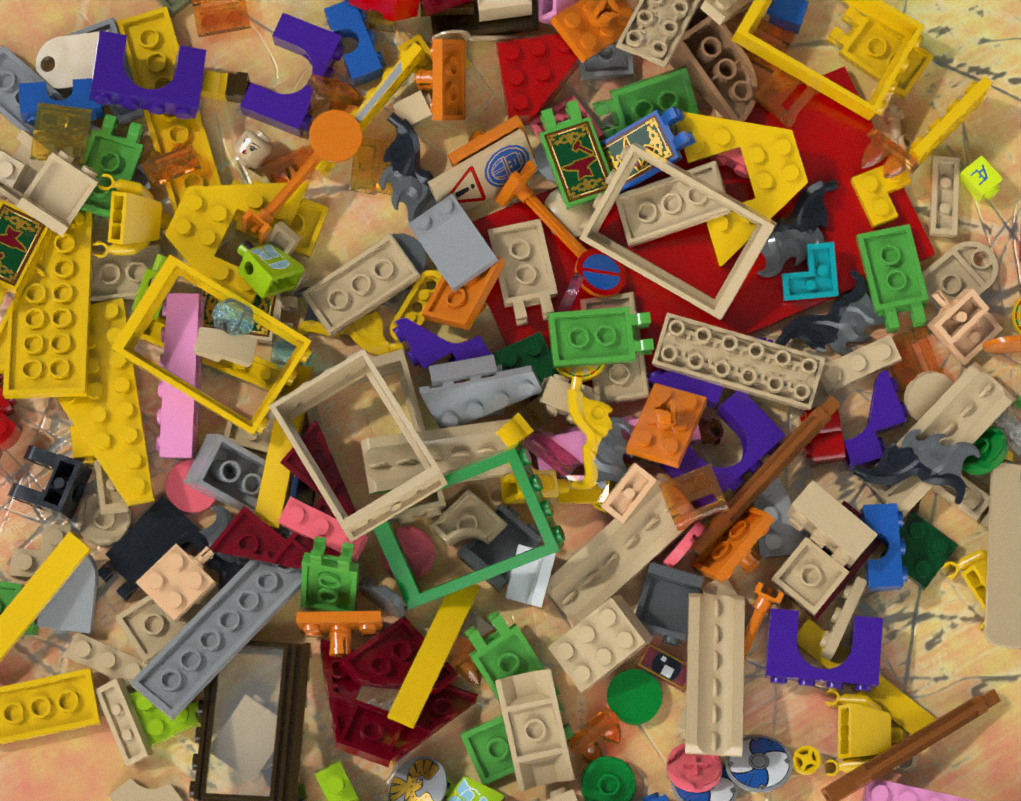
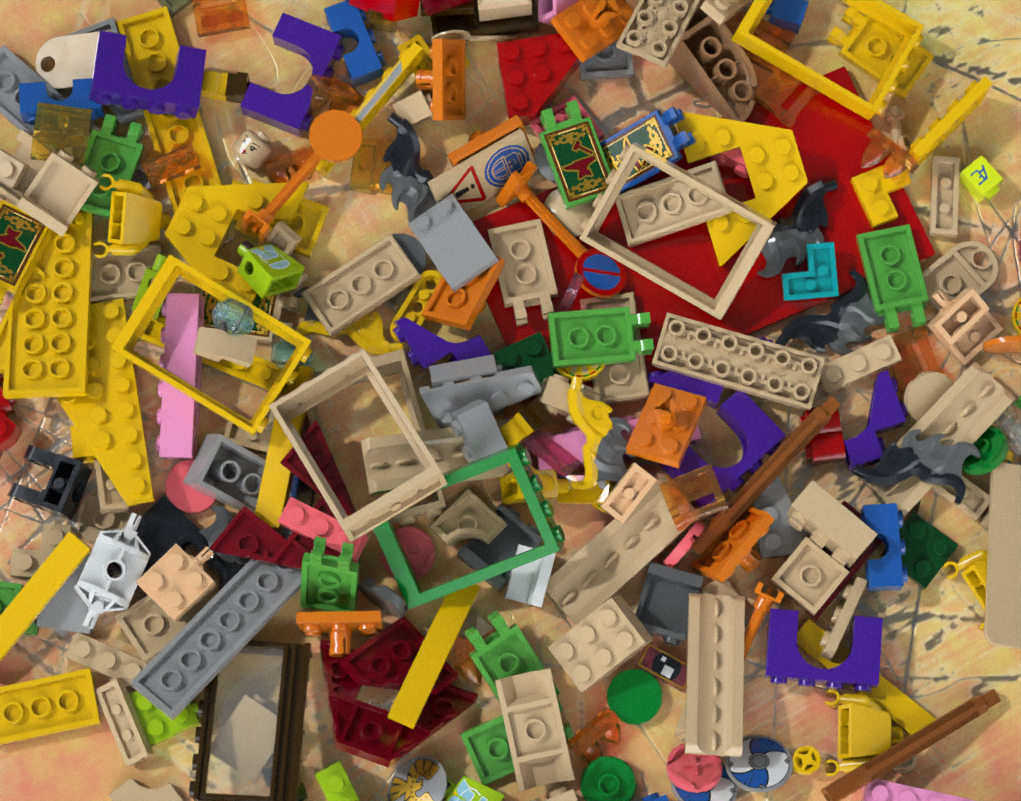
(95, 585): none -> white plate
(478, 430): none -> light grey brick
(645, 96): bright green tile -> none
(710, 431): reddish brown plate -> none

